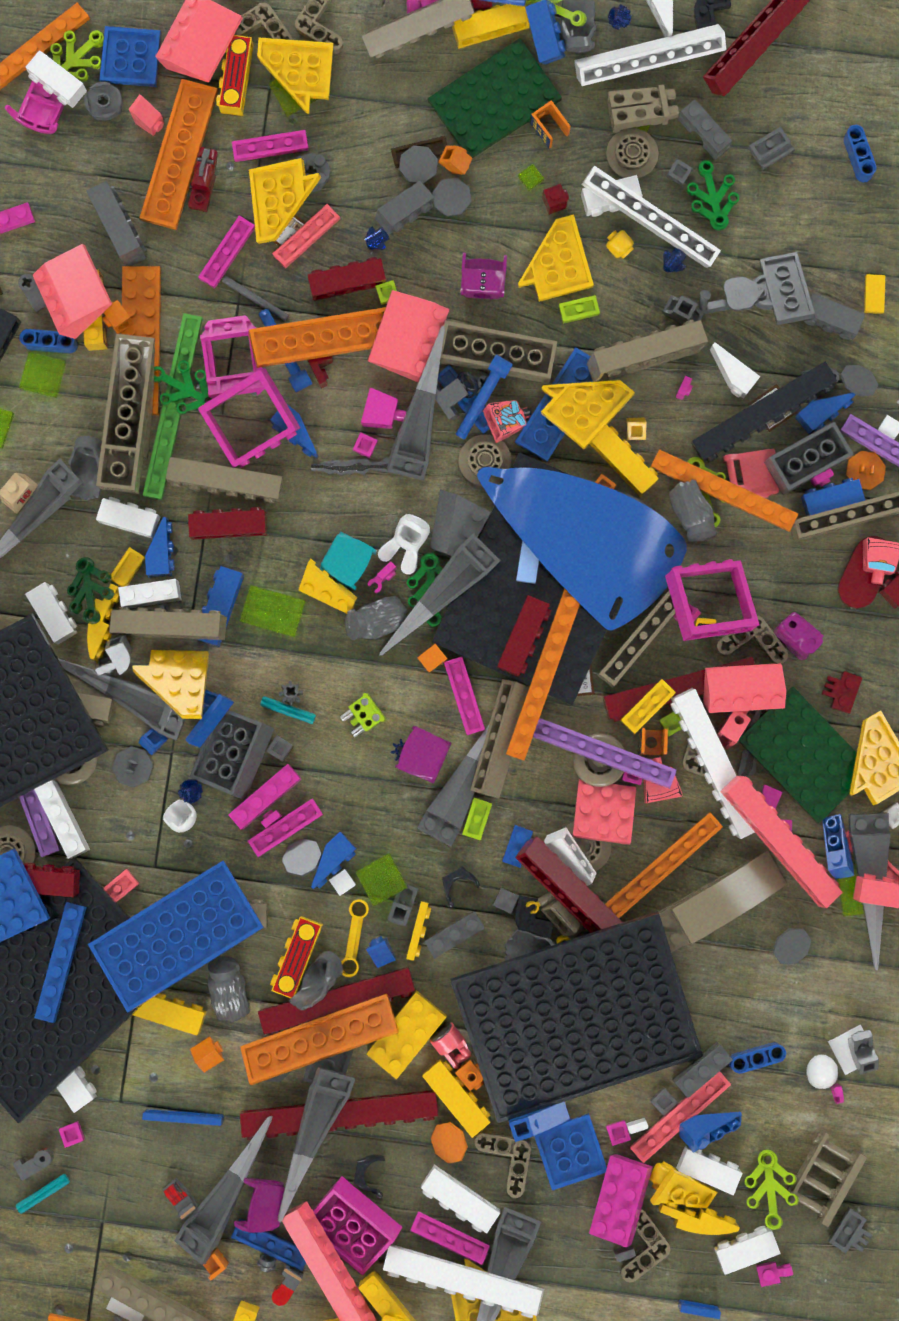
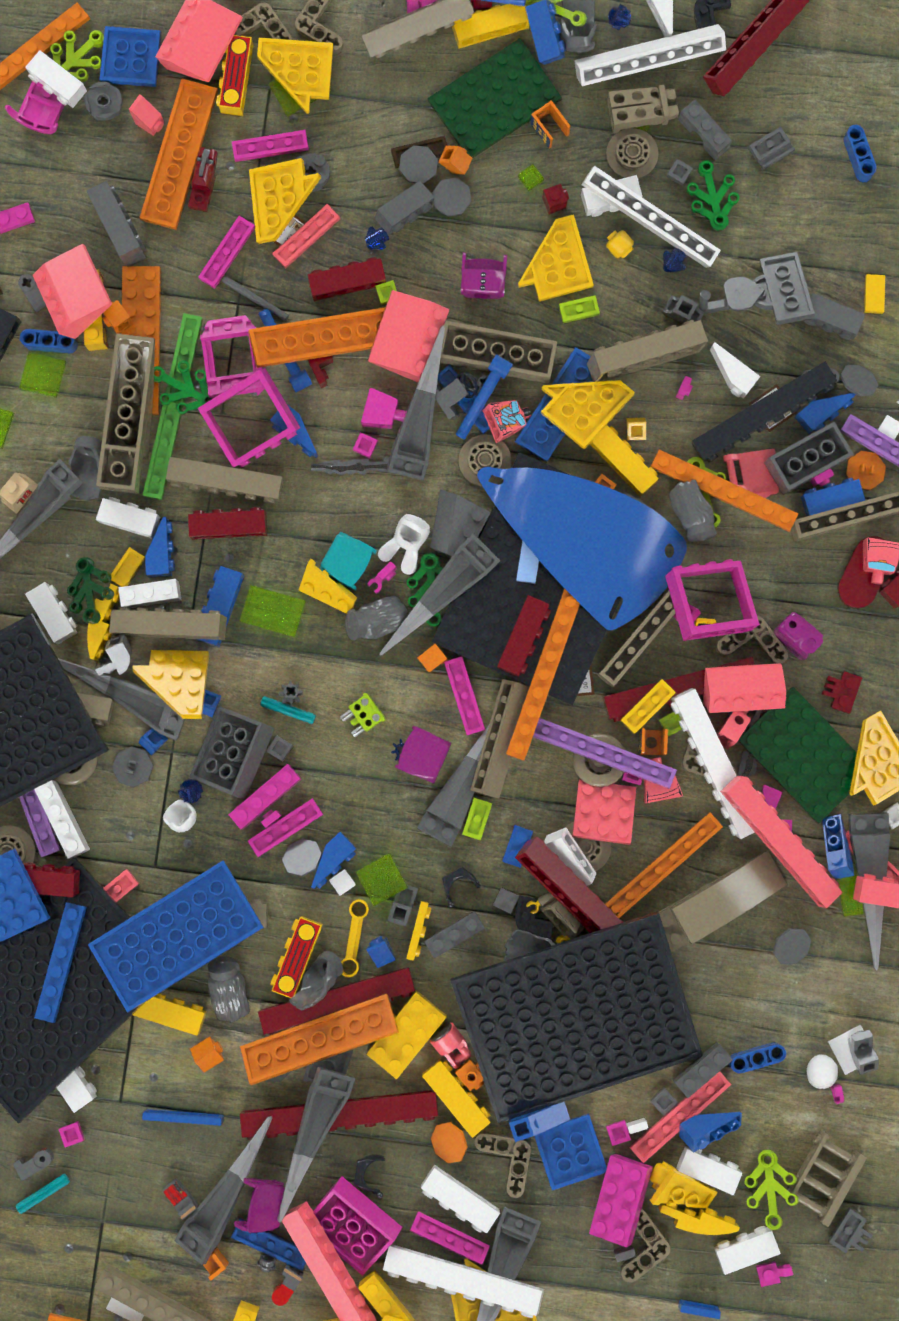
(209, 720): blue tile -> none

